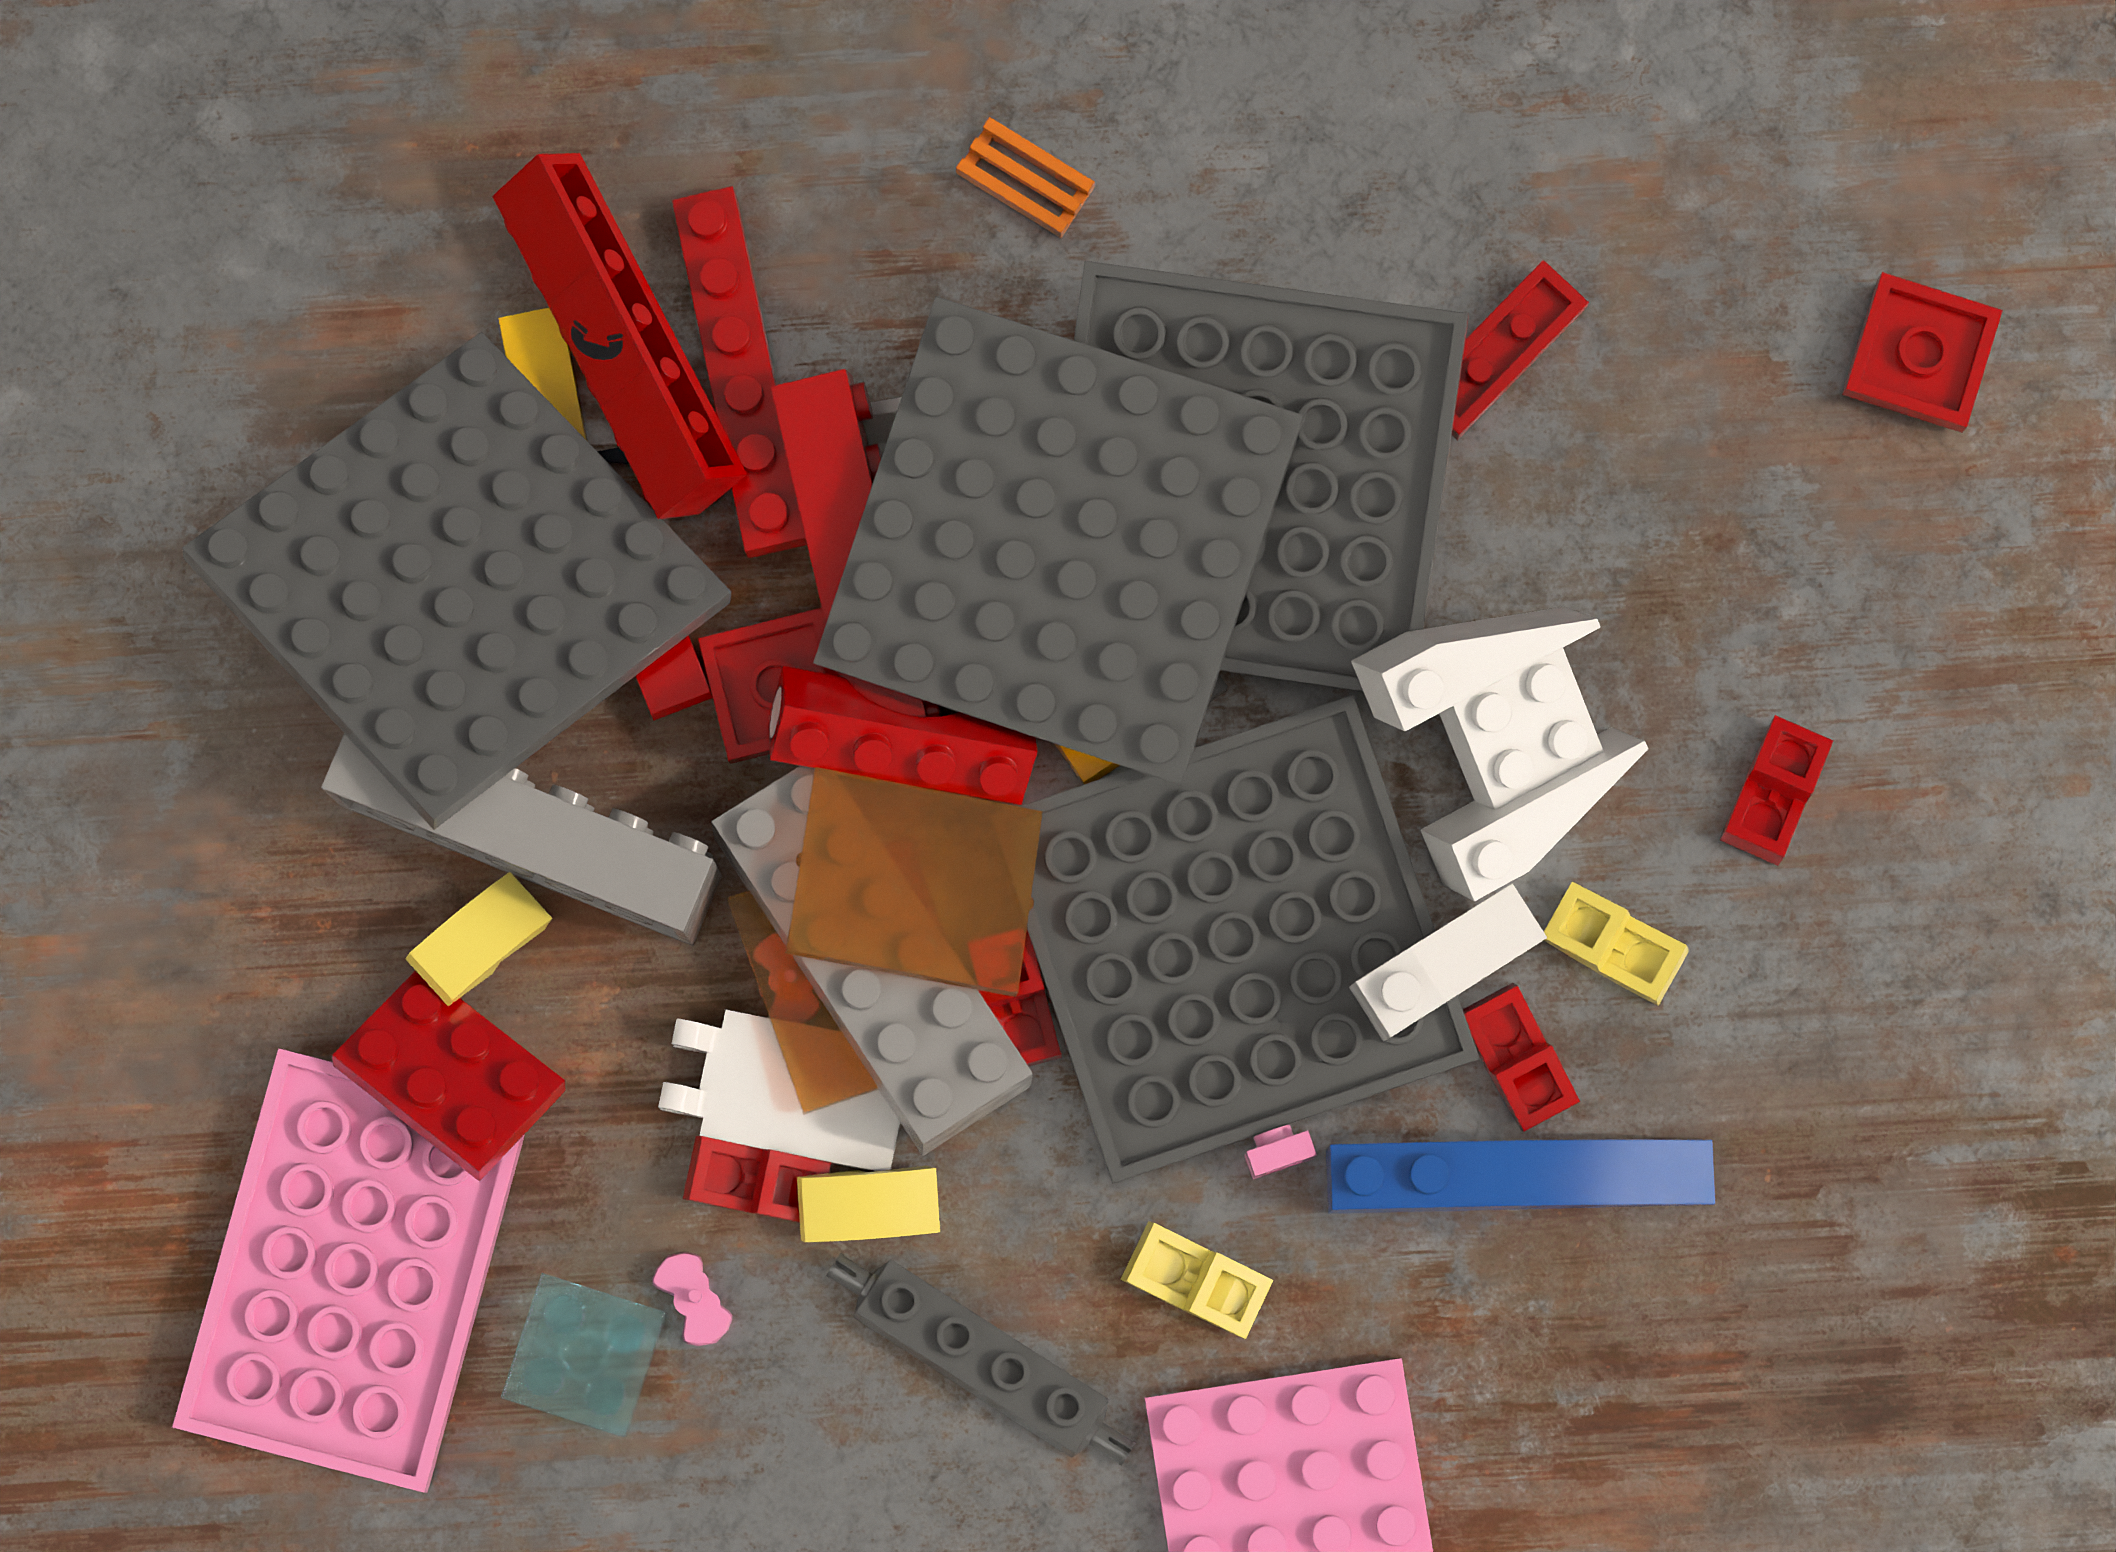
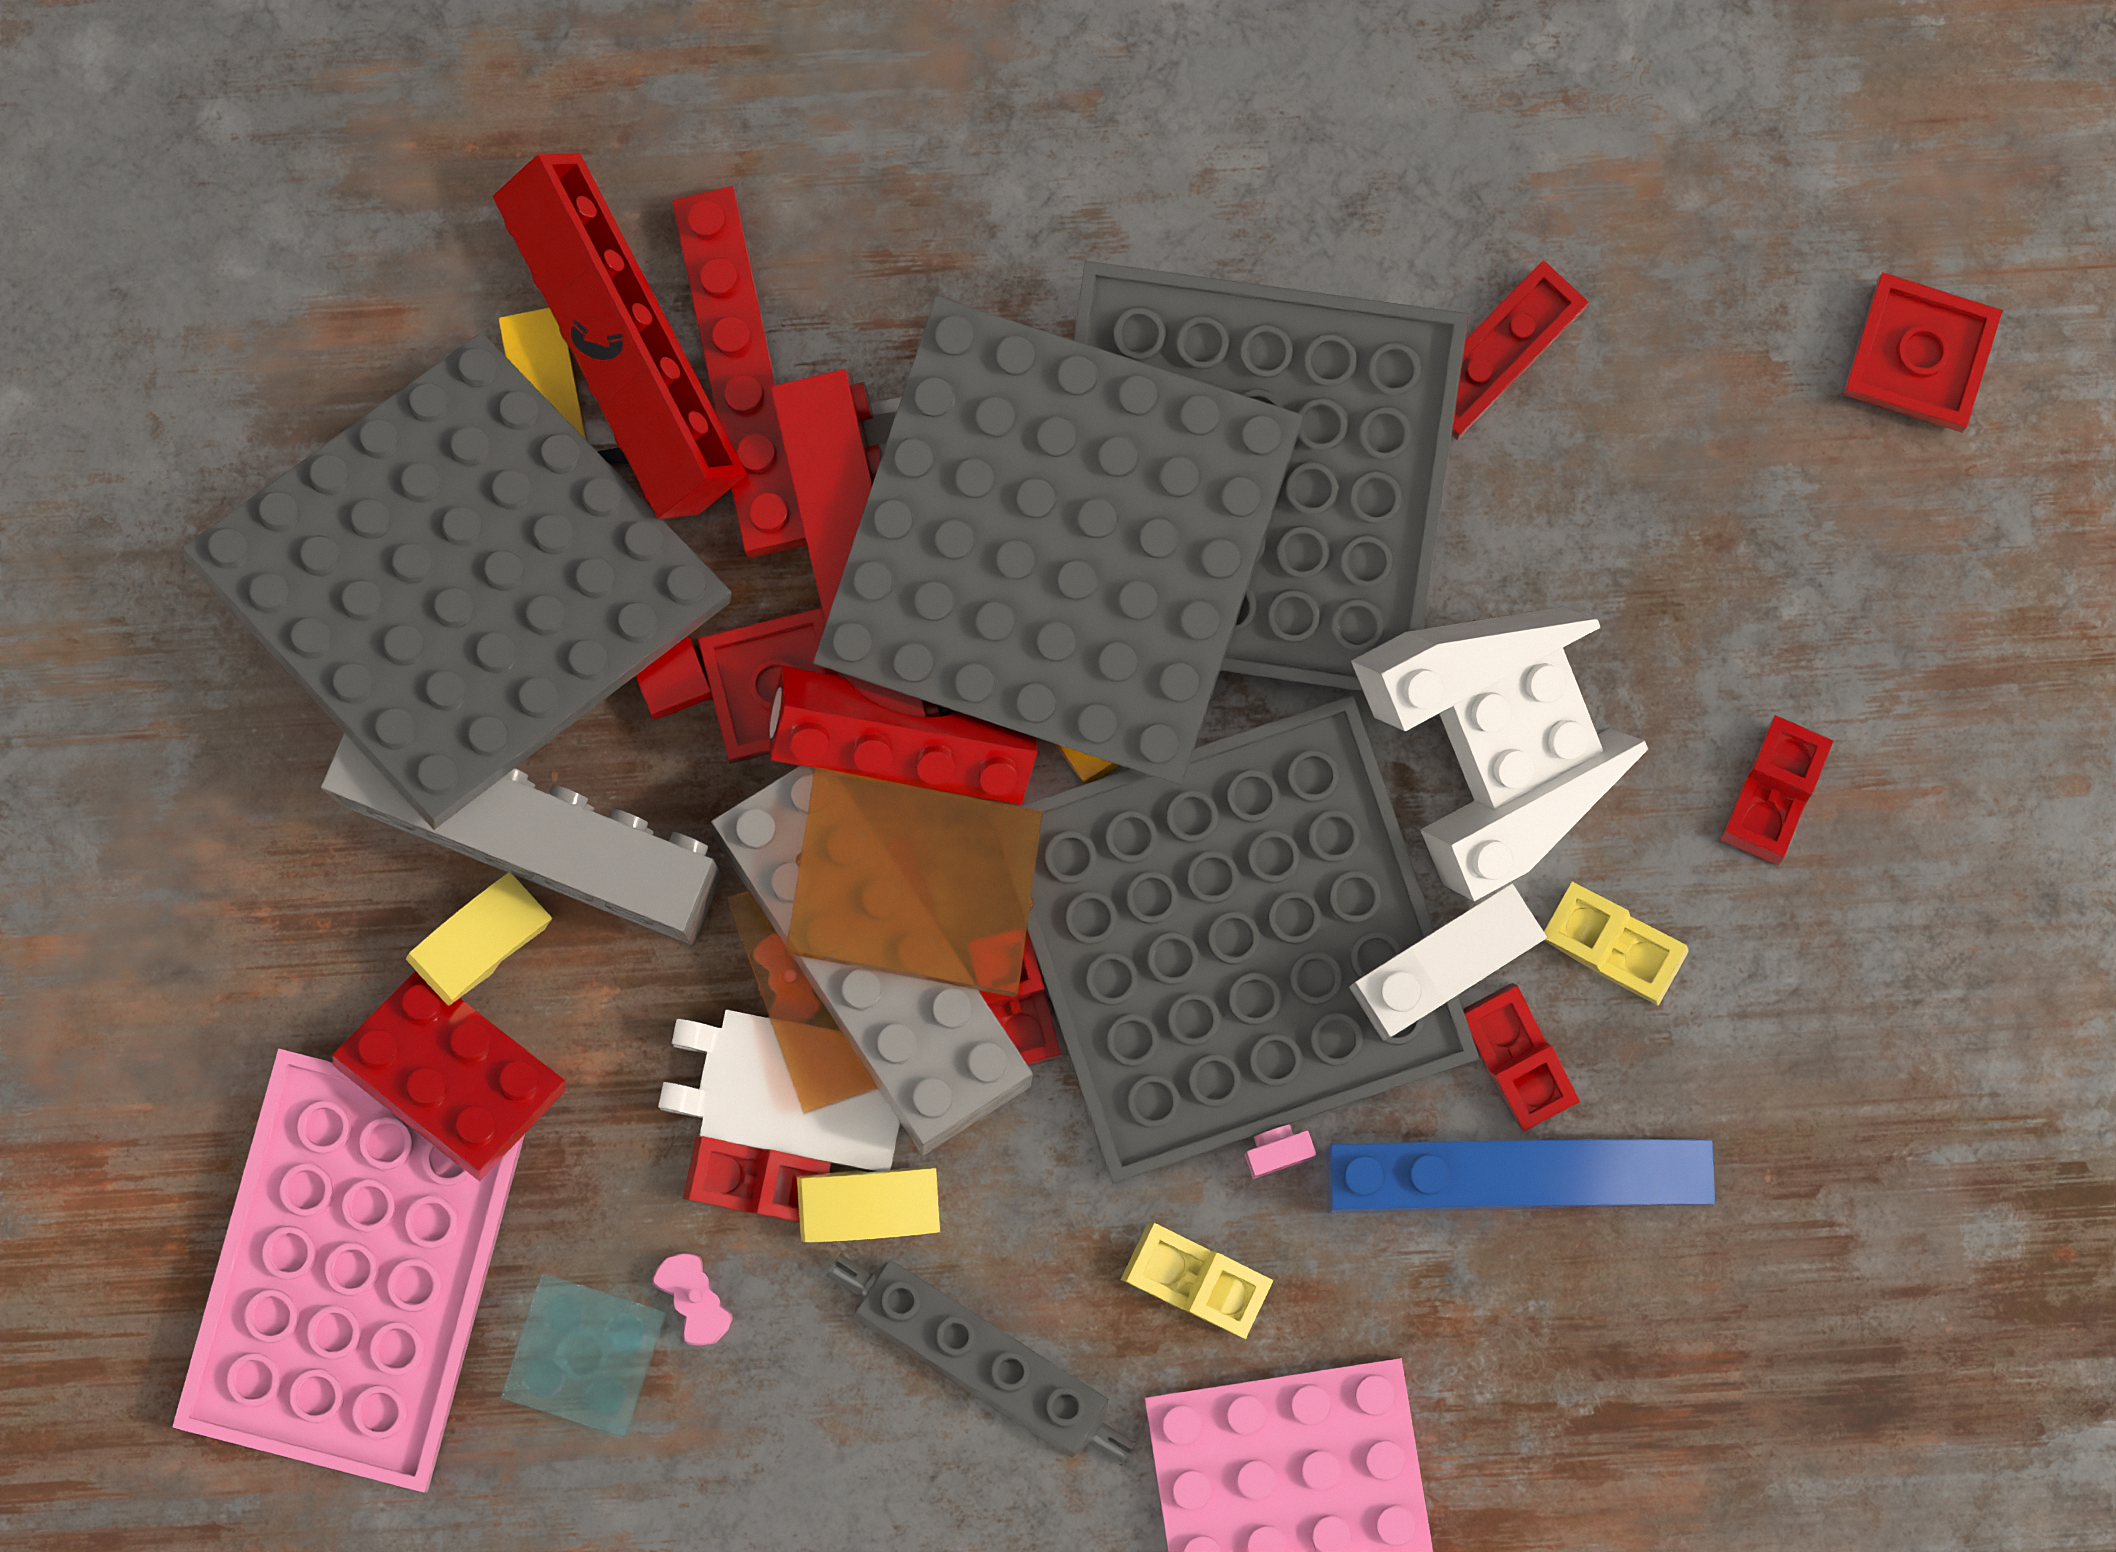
(981, 149): orange tile -> none

